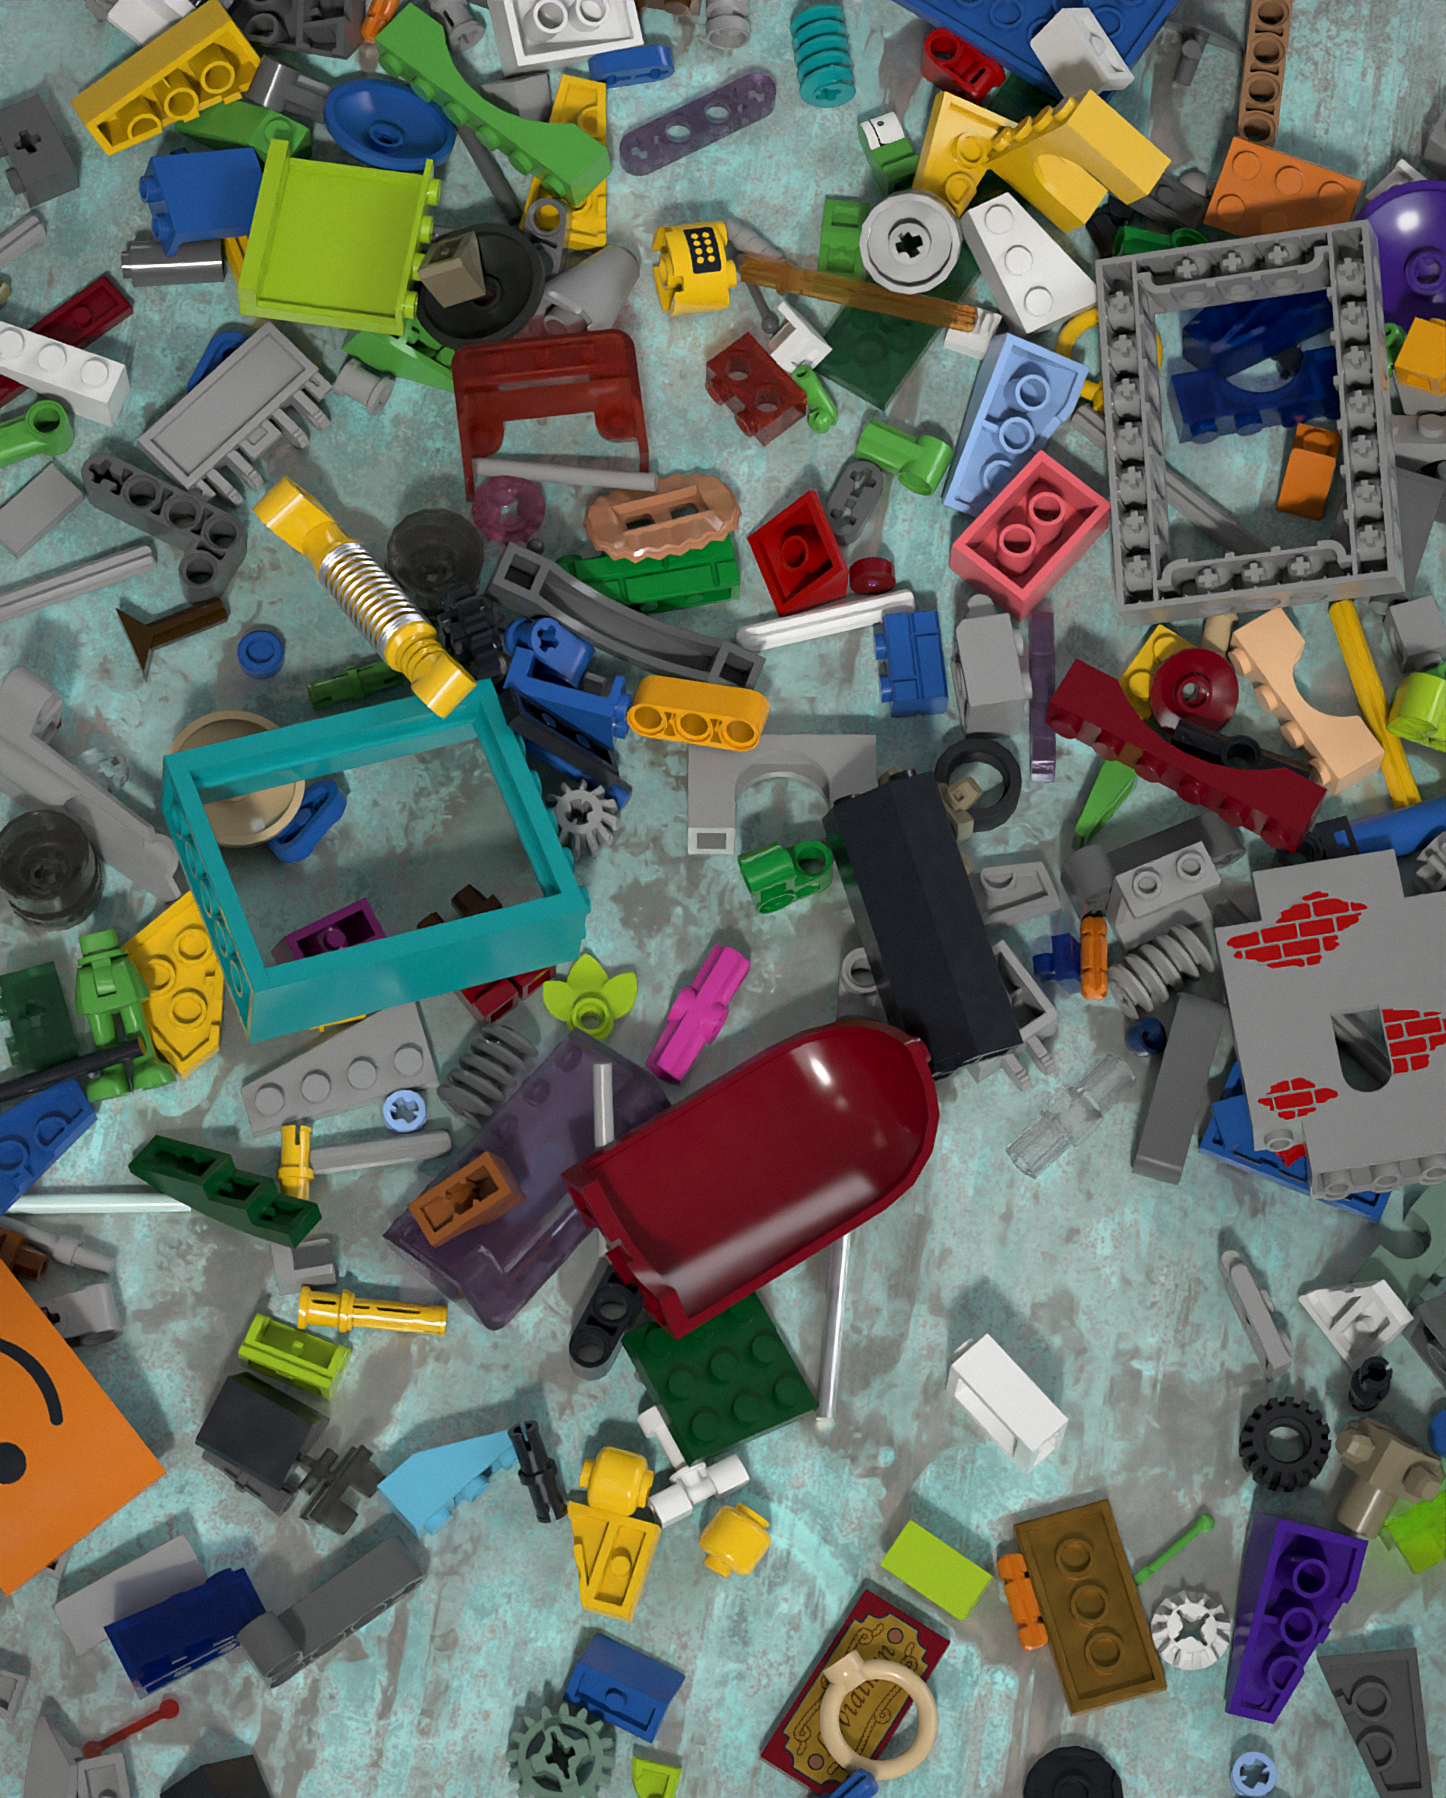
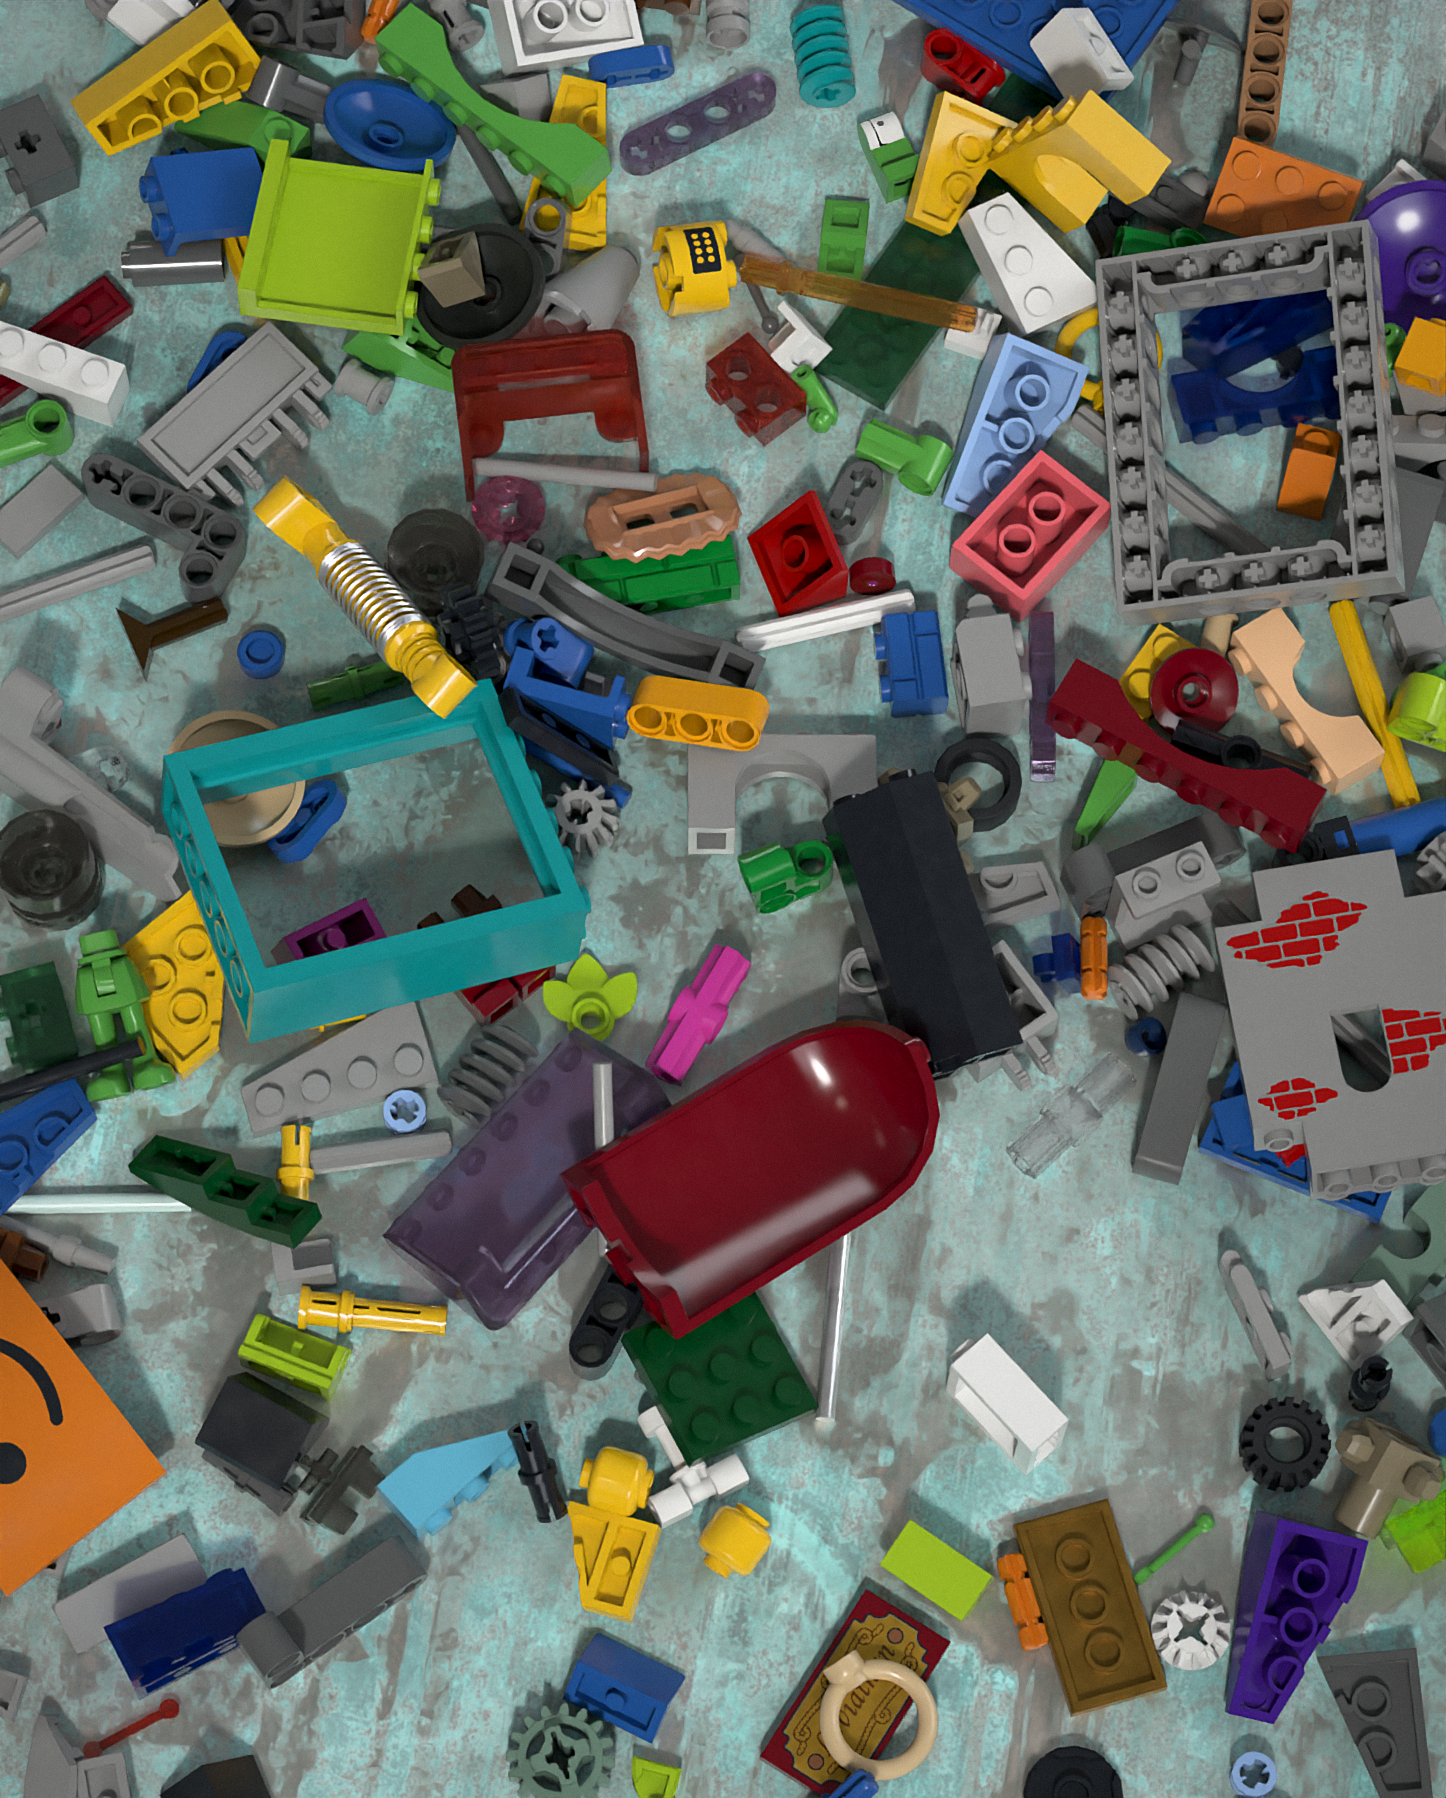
(467, 1199): dark orange arch -> none
(894, 263): light grey wheel -> none

